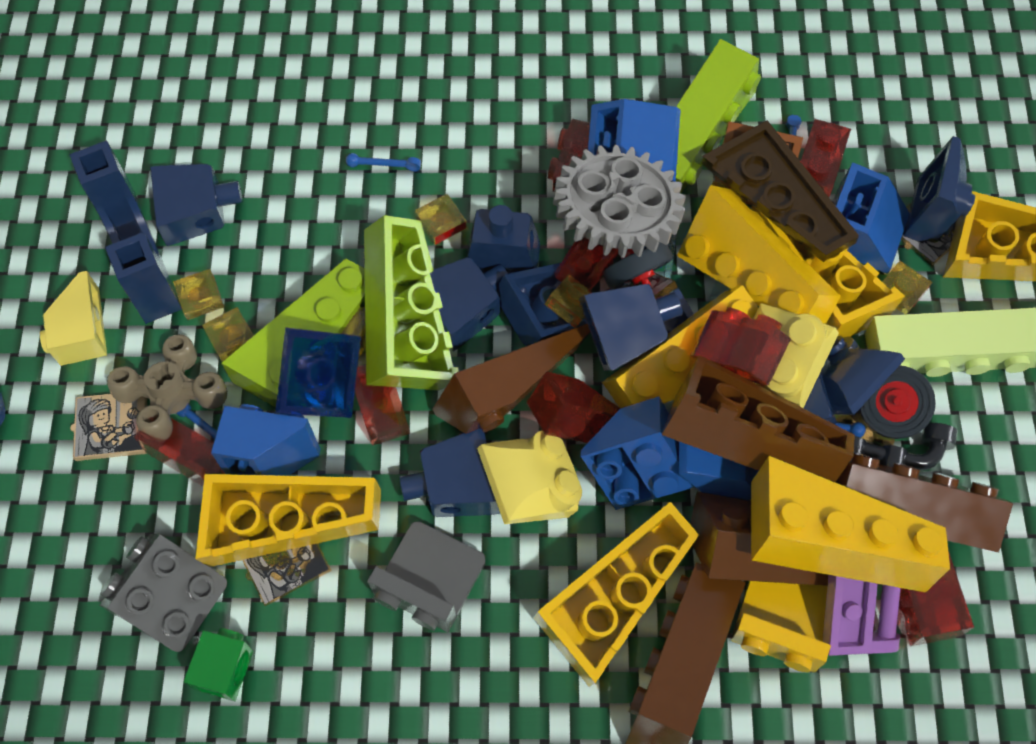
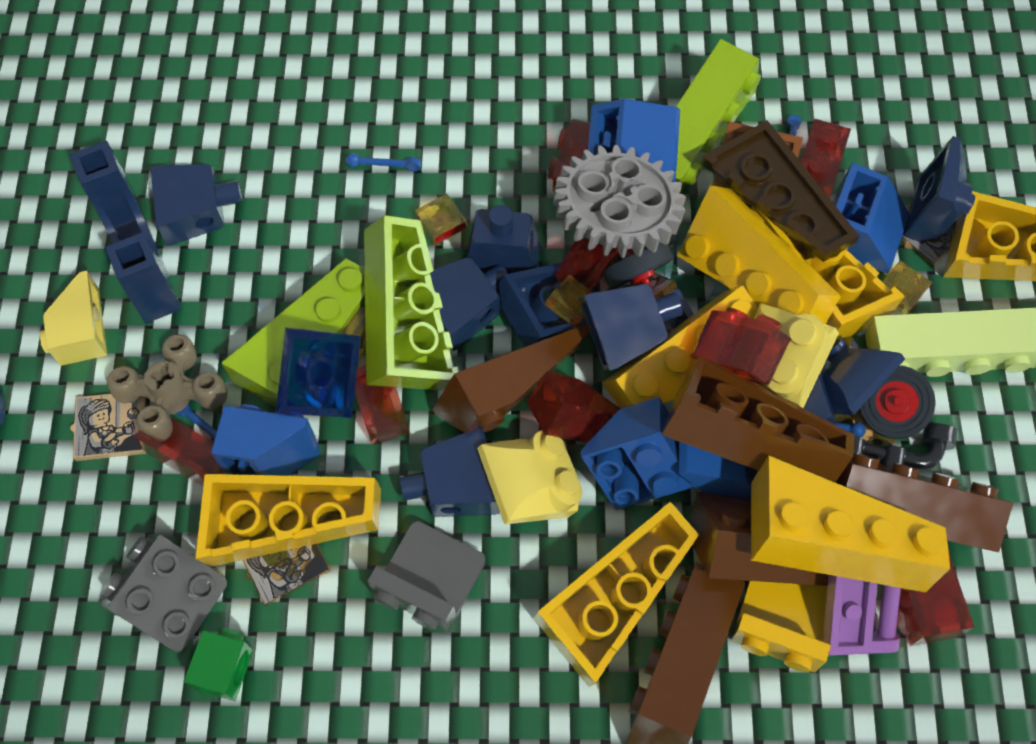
(198, 294): clear yellow plate -> none
(228, 332): clear yellow plate -> none

